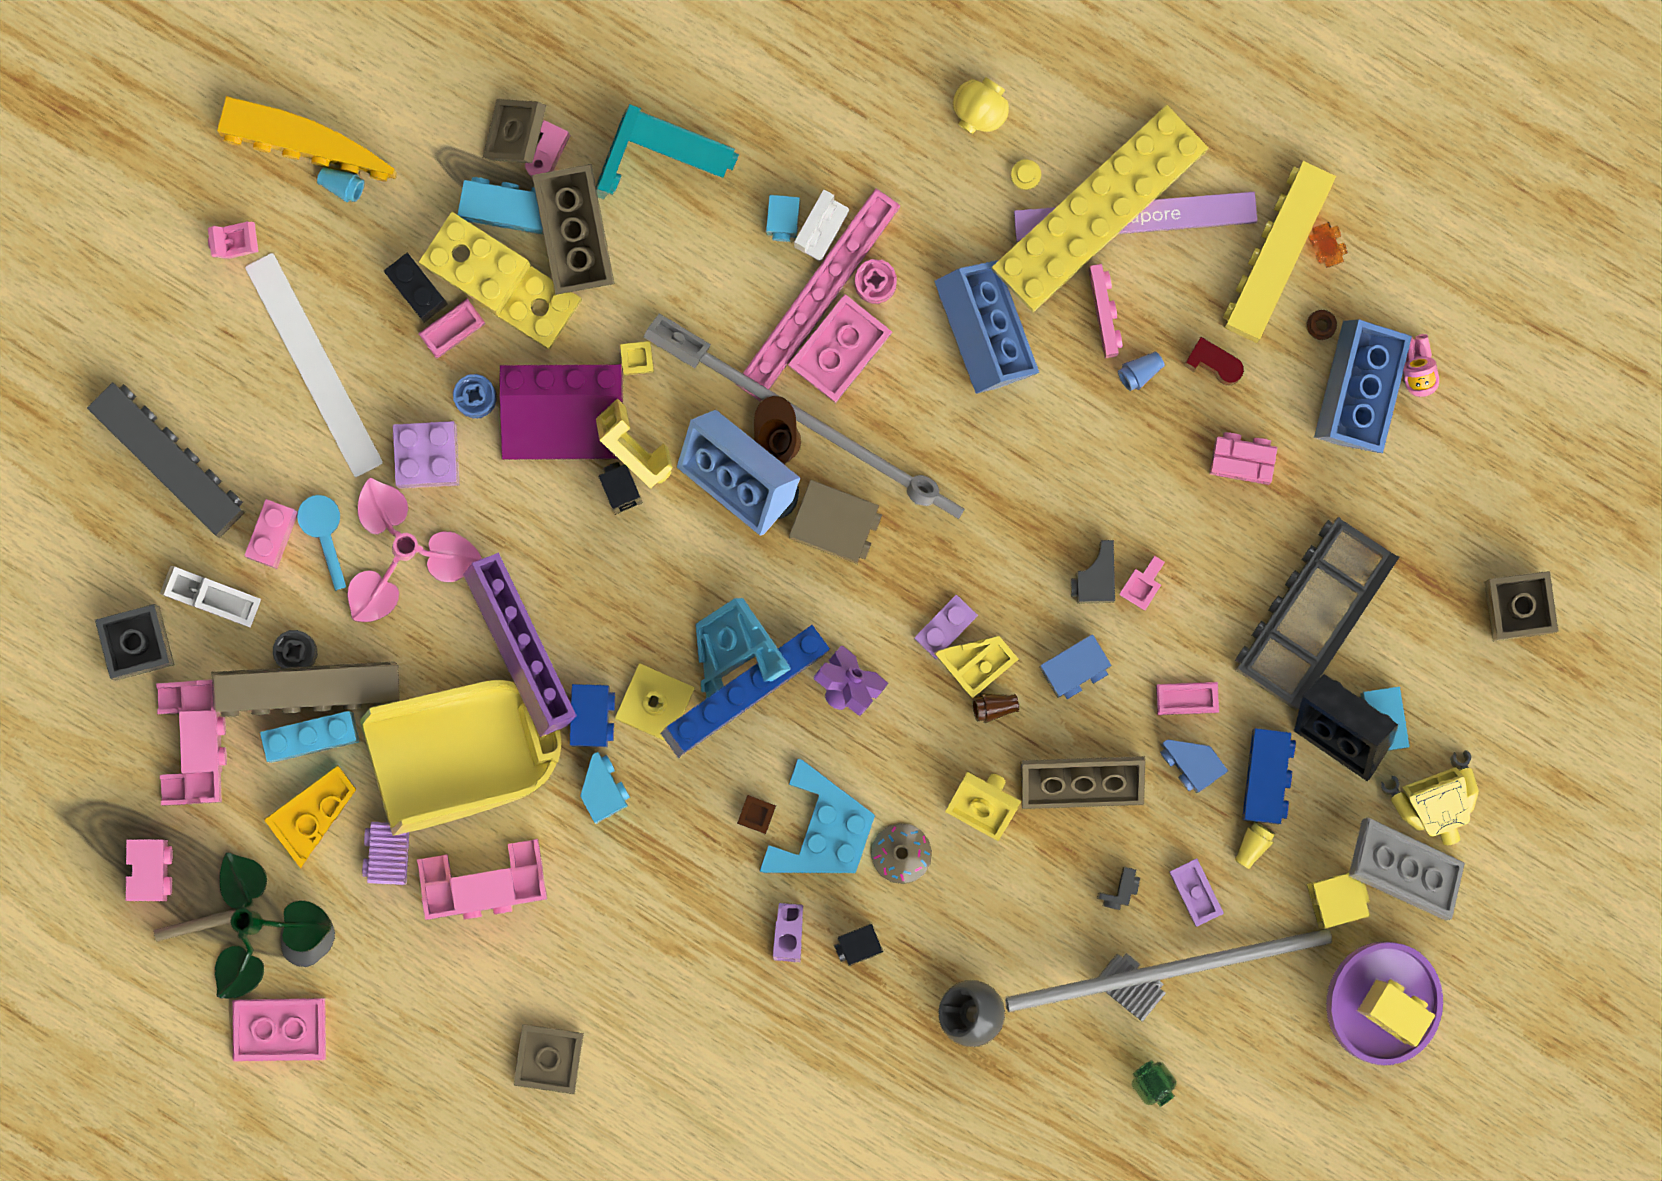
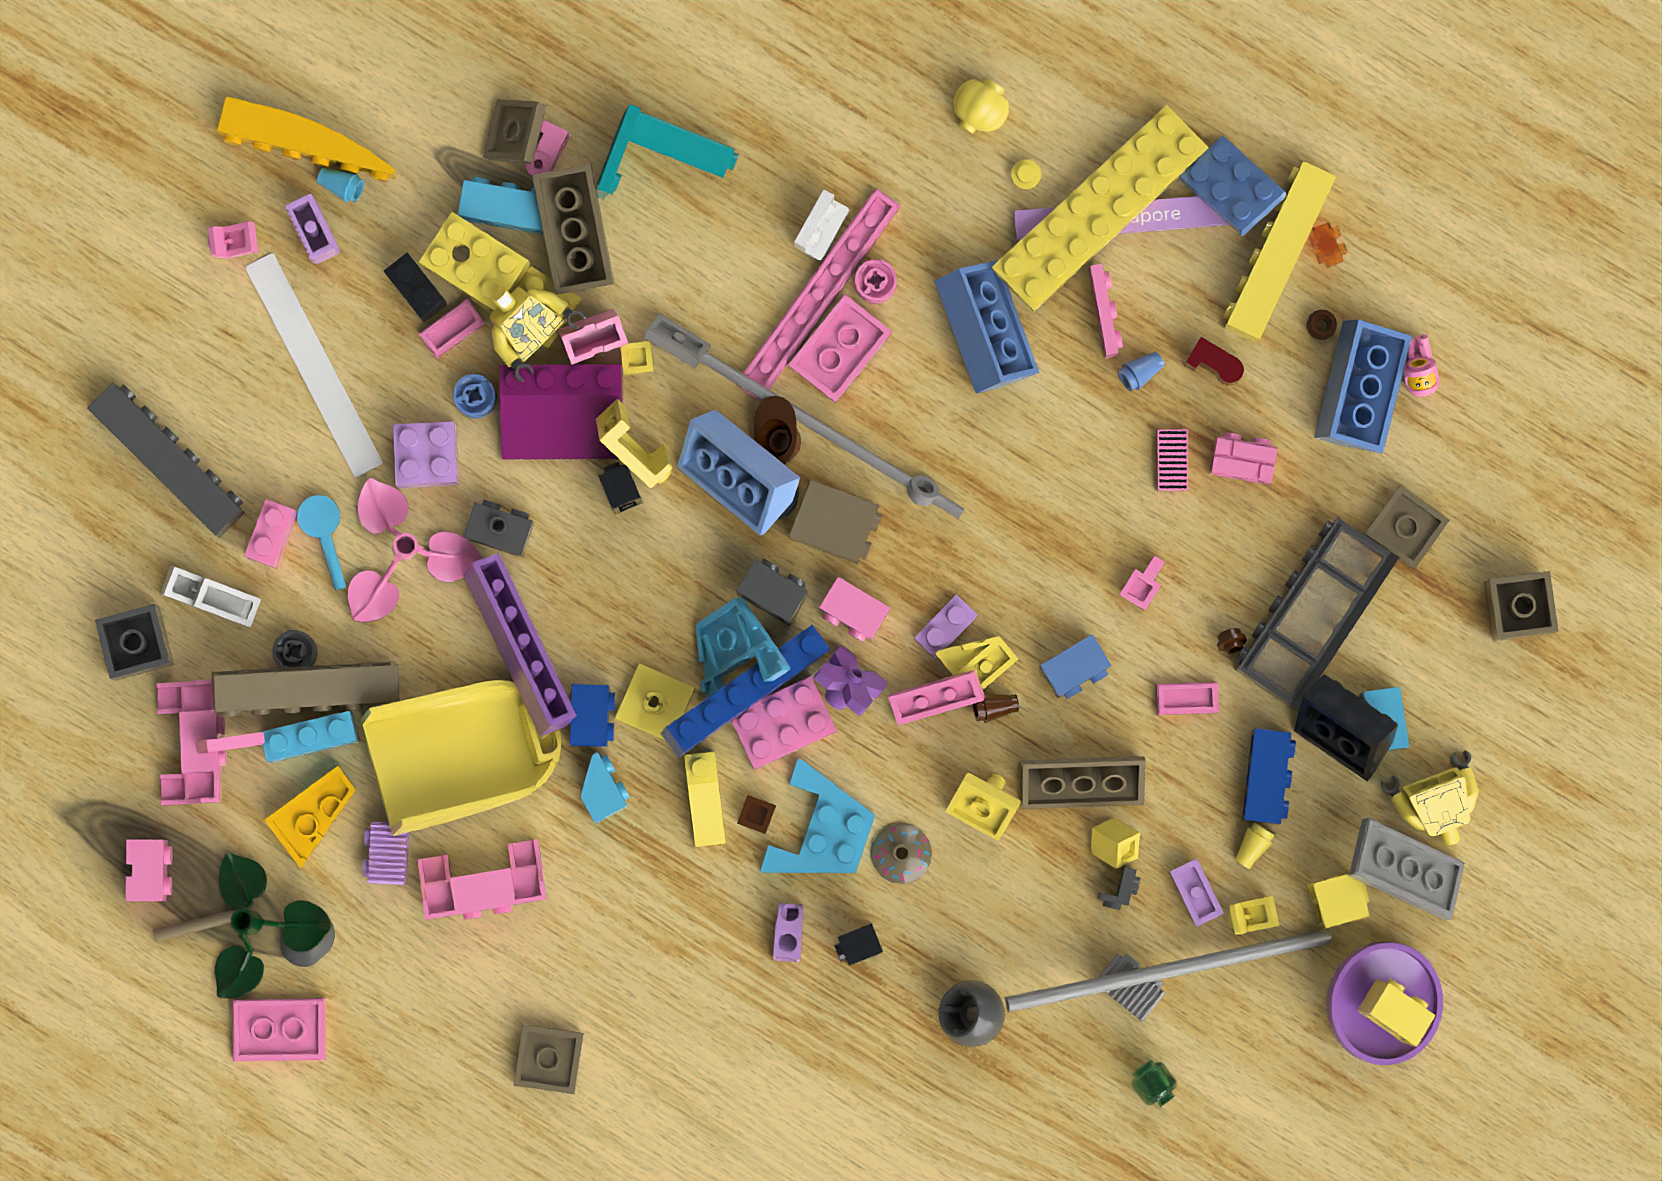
(230, 743): none -> bright pink tile
(312, 229): none -> lavender brick
(498, 528): none -> dark grey brick
(525, 323): none -> light yellow torso
(594, 336): none -> bright pink brick
(705, 799): none -> light yellow slope
(772, 591): none -> dark grey brick
(783, 217): medium azure brick -> none
(783, 723): none -> bright pink plate
(853, 609): none -> bright pink brick
(936, 697): none -> bright pink plate
(1098, 581): dark grey arch -> none
(1115, 843): none -> light yellow panel
(1172, 460): none -> tile
(1196, 762): medium blue slope -> none
(1231, 640): none -> reddish brown plate
(1232, 186): none -> medium blue plate
(1253, 915): none -> light yellow bracket
(1407, 527): none -> dark tan plate

